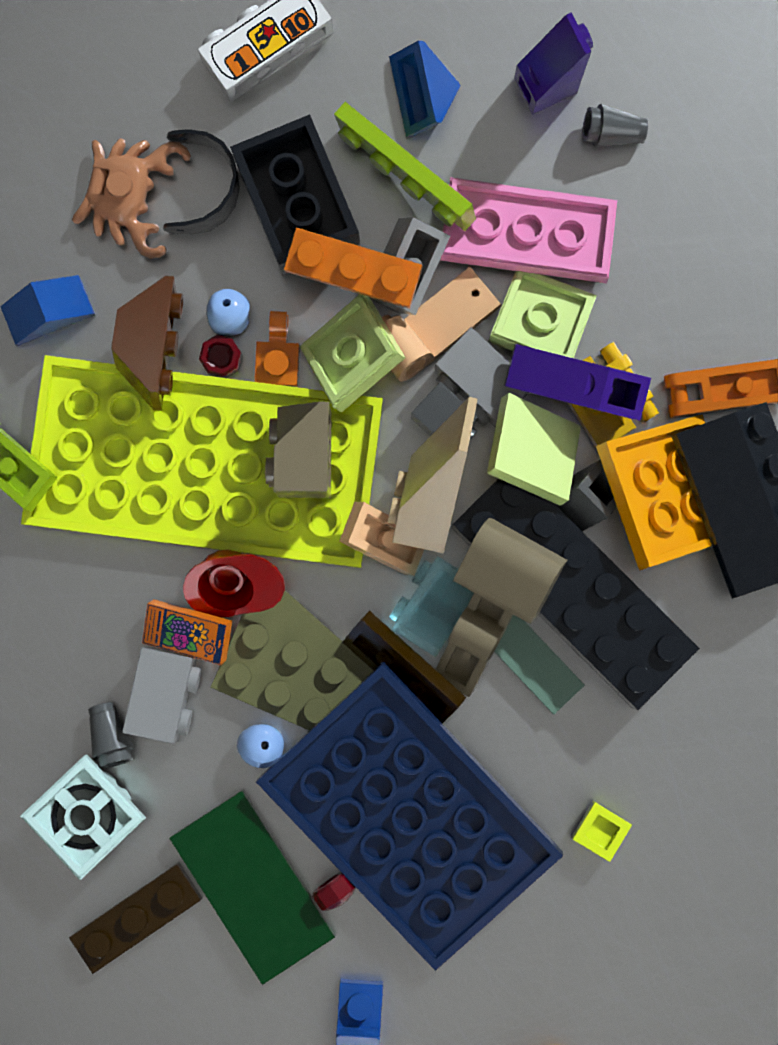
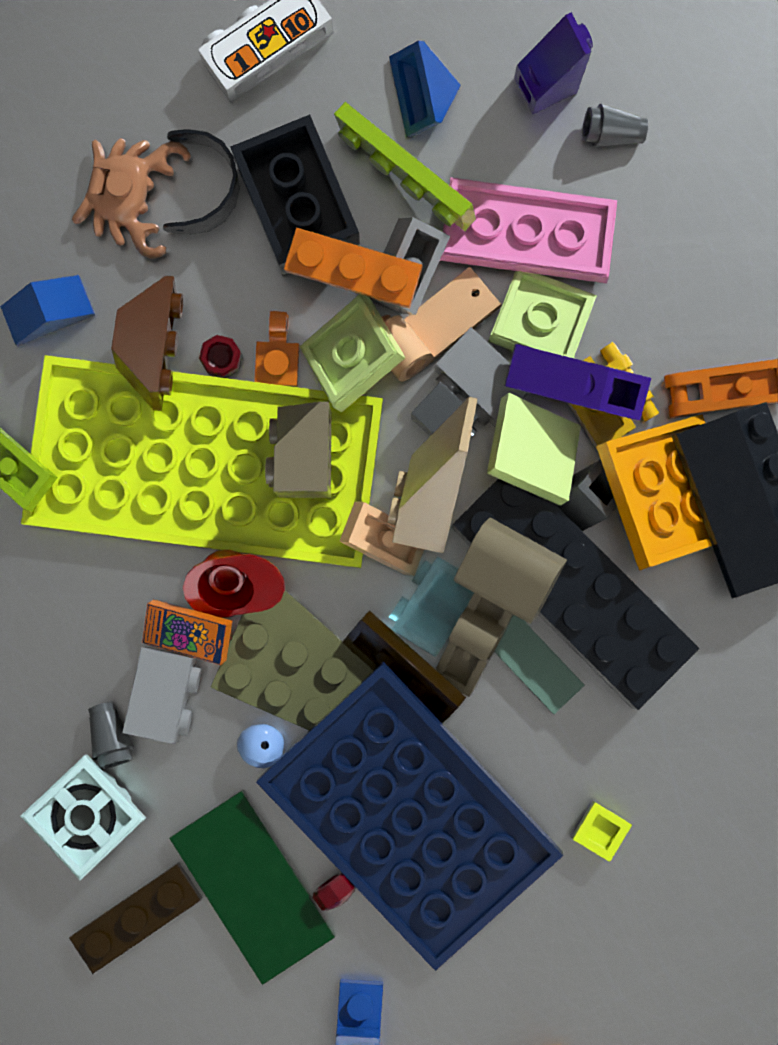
(228, 312): light blue piece -> none

